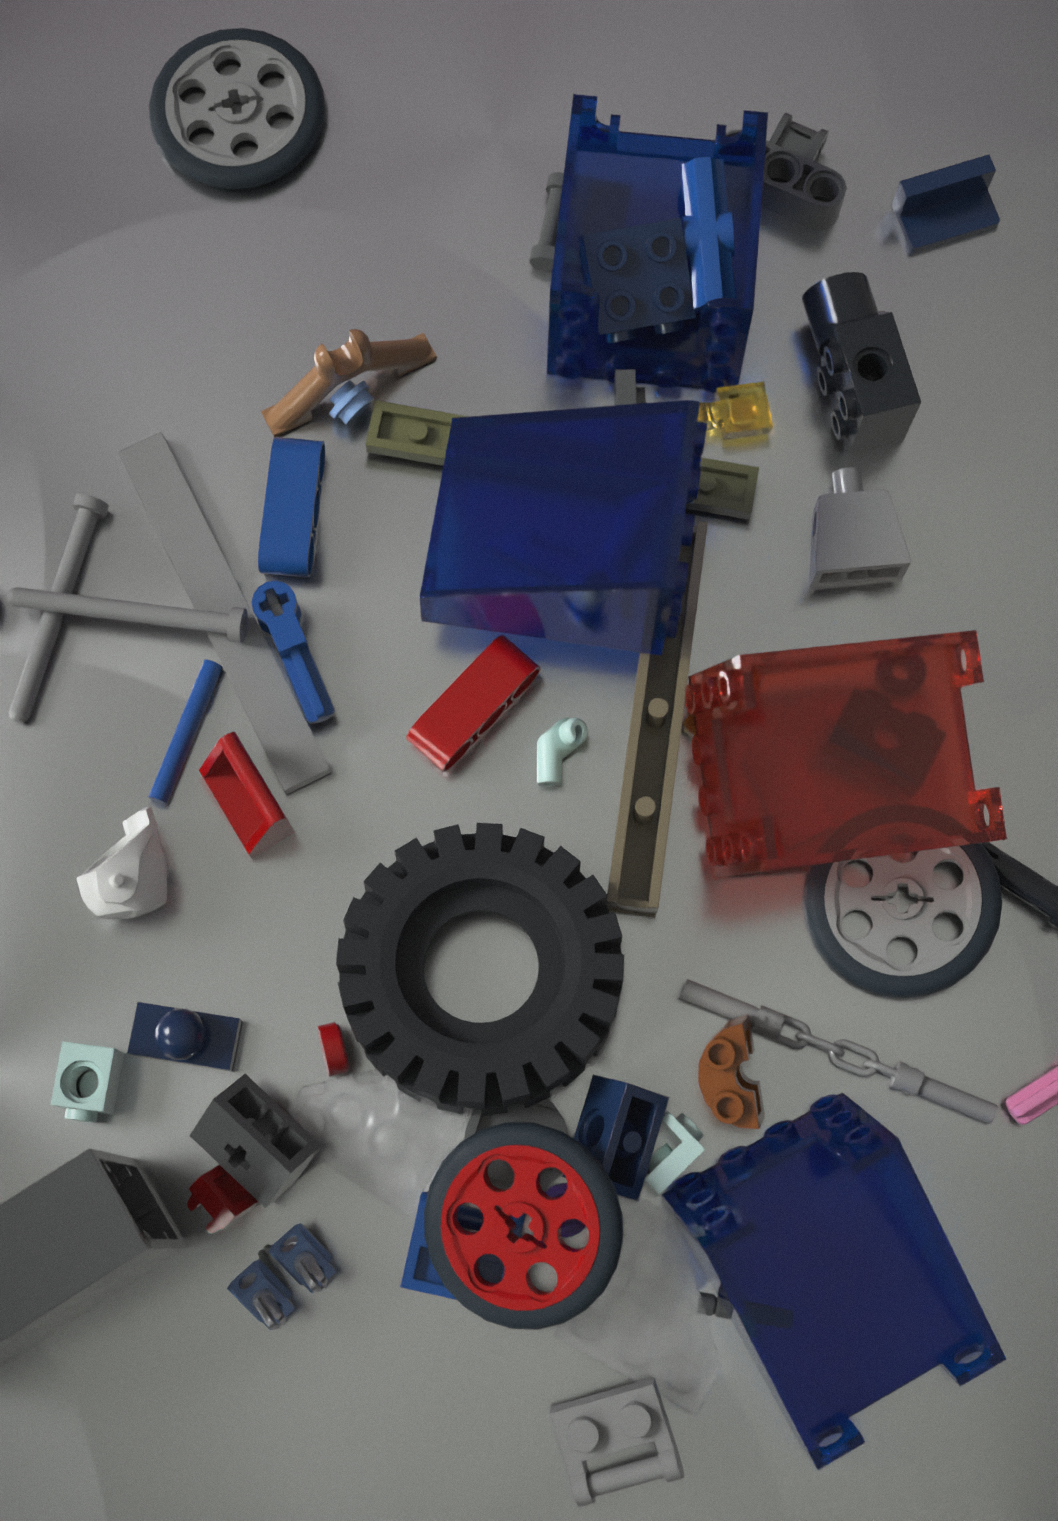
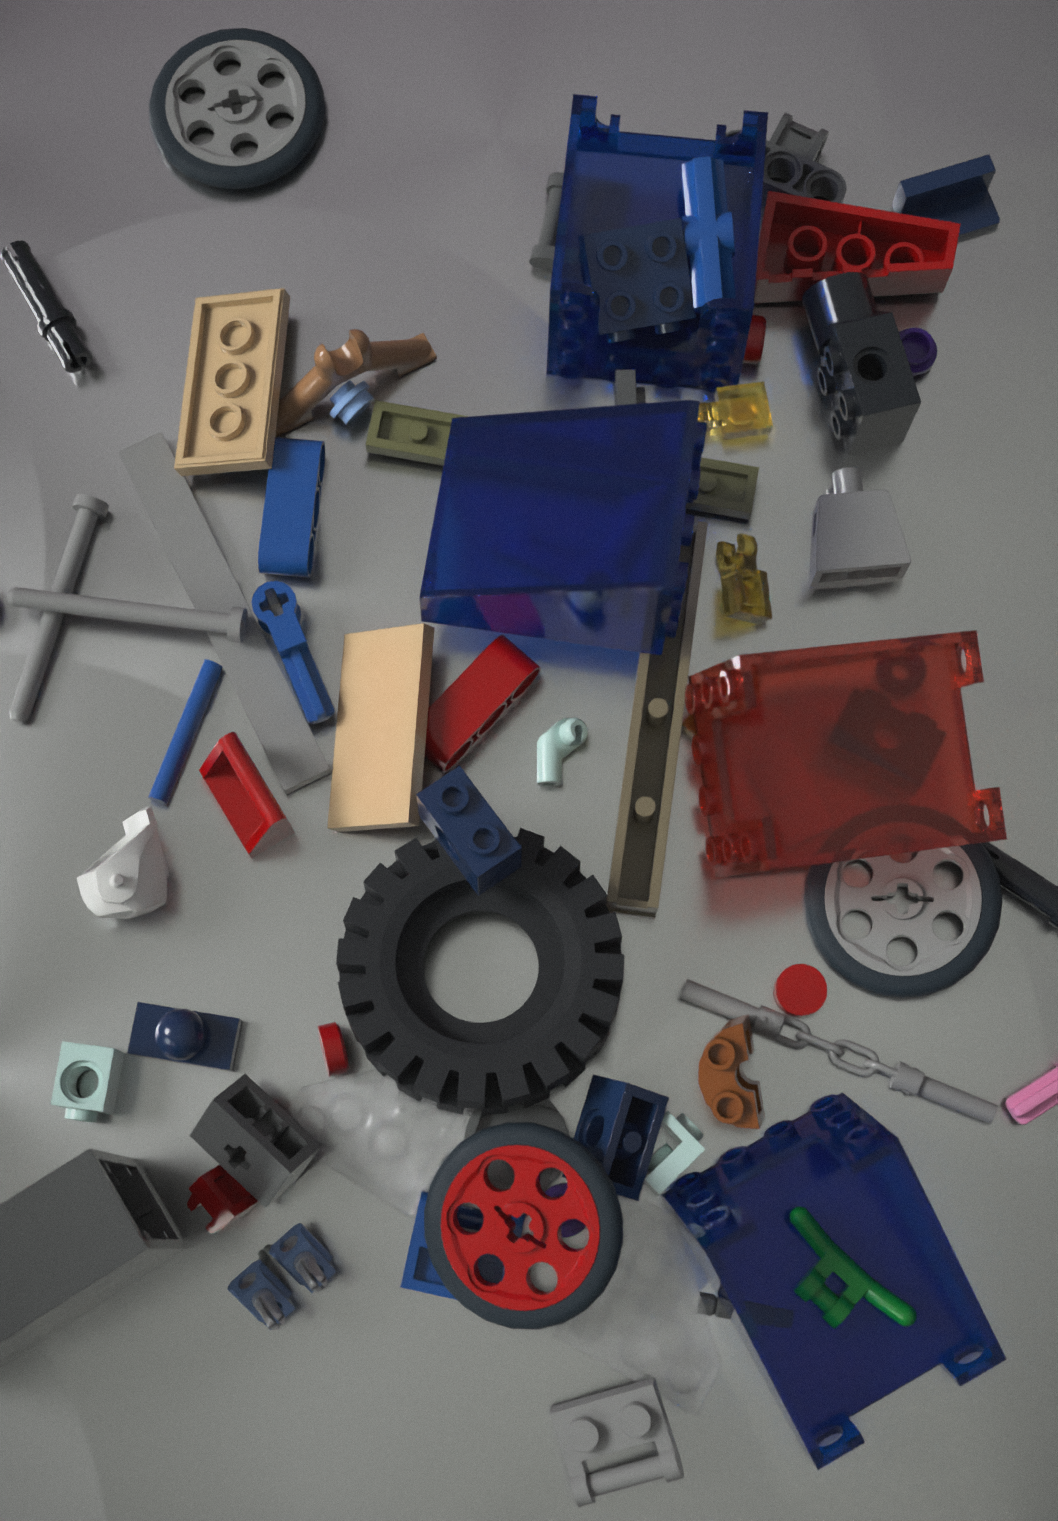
(54, 321): none -> black pin
(233, 383): none -> tan tile
(381, 728): none -> tan tile
(469, 830): none -> dark blue brick
(743, 586): none -> clear yellow plate
(755, 340): none -> red tile
(800, 990): none -> red tile
(818, 238): none -> red wedge
(858, 1281): none -> green piece
(919, 349): none -> dark purple plate

